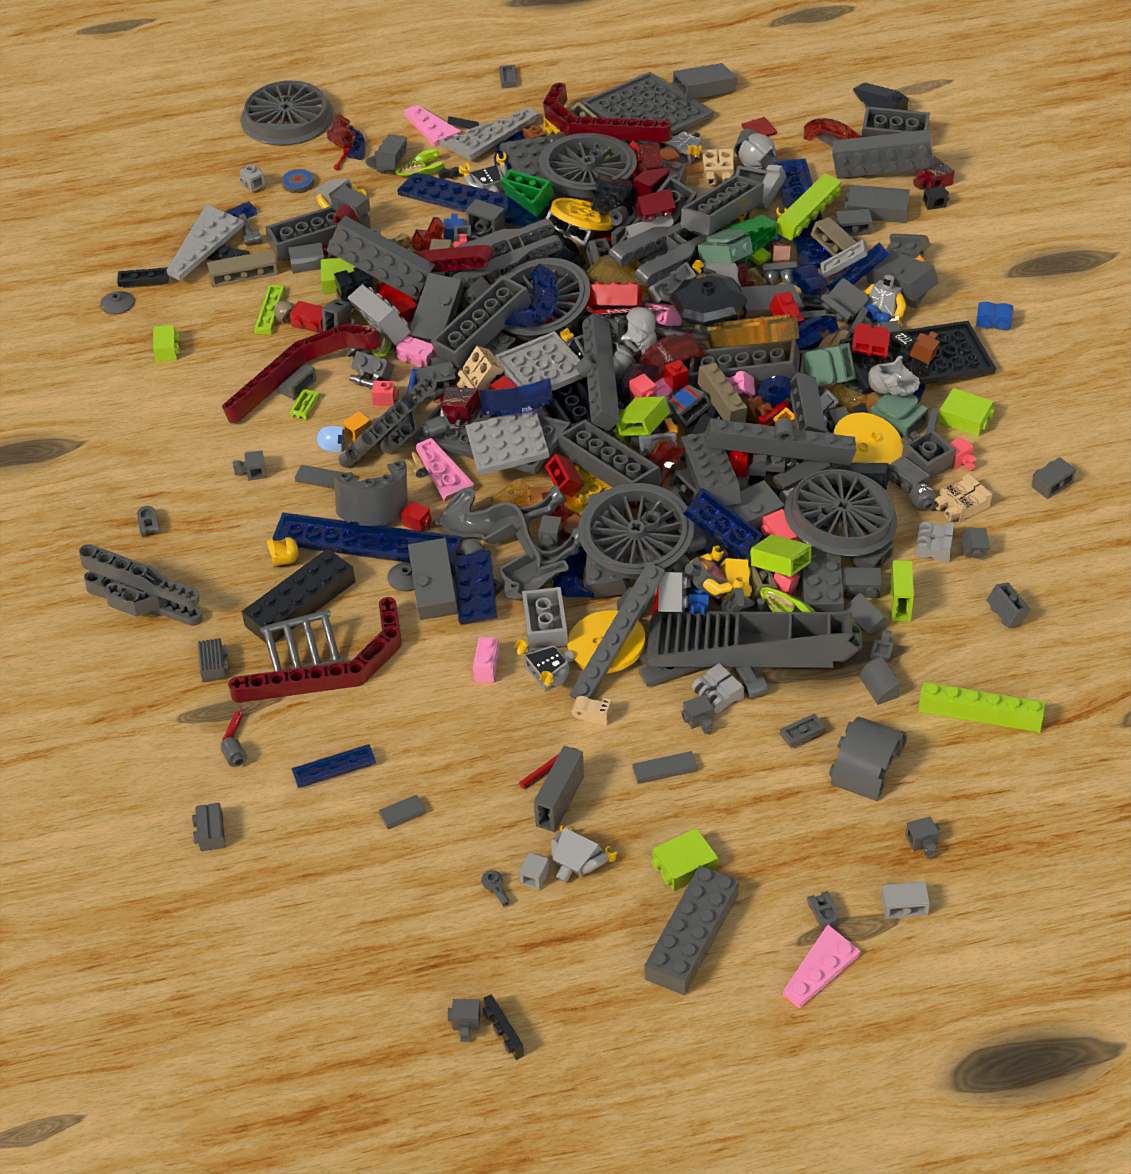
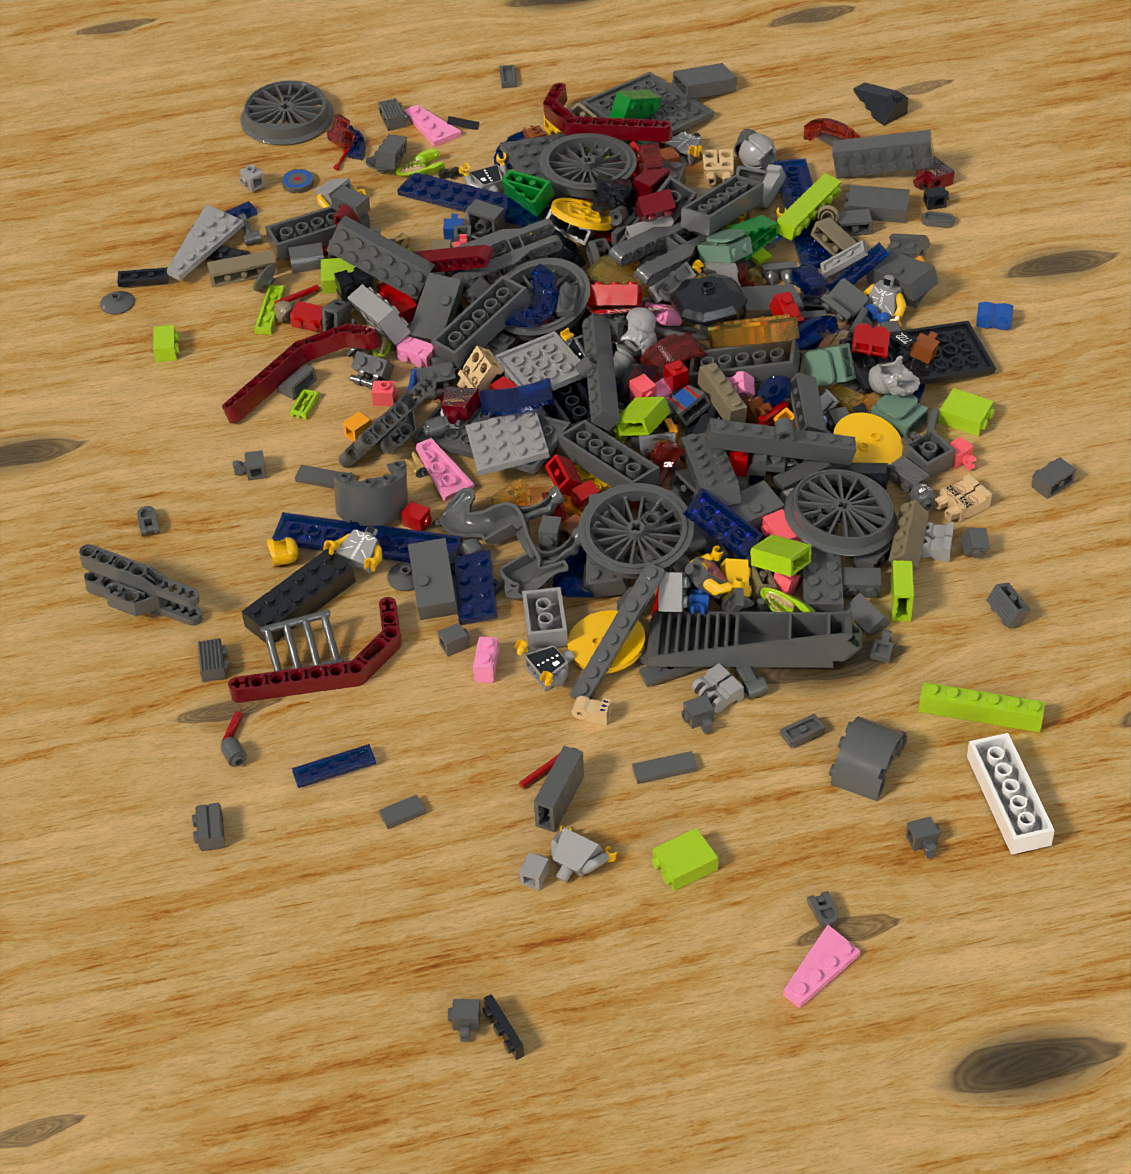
(265, 278): none -> dark grey dish
(300, 294): none -> red bar
(331, 438): light blue brick -> none
(358, 549): none -> light grey torso
(392, 114): none -> dark grey brick
(422, 238): clear red brick -> none
(453, 639): none -> dark grey brick
(485, 136): light grey wing -> none
(492, 881): dark grey plate -> none
(567, 300): none -> dark grey tile
(581, 494): none -> red brick
(635, 104): none -> green wedge
(691, 930): dark grey brick -> none
(761, 126): clear red piece -> none
(780, 252): brick -> none
(828, 211): none -> dark tan cone
(880, 681): dark grey brick -> none
(892, 121): dark grey brick -> none
(904, 900): light grey brick -> none
(909, 533): none -> dark tan brick
(938, 219): none -> dark grey tile
(1010, 793): none -> white brick

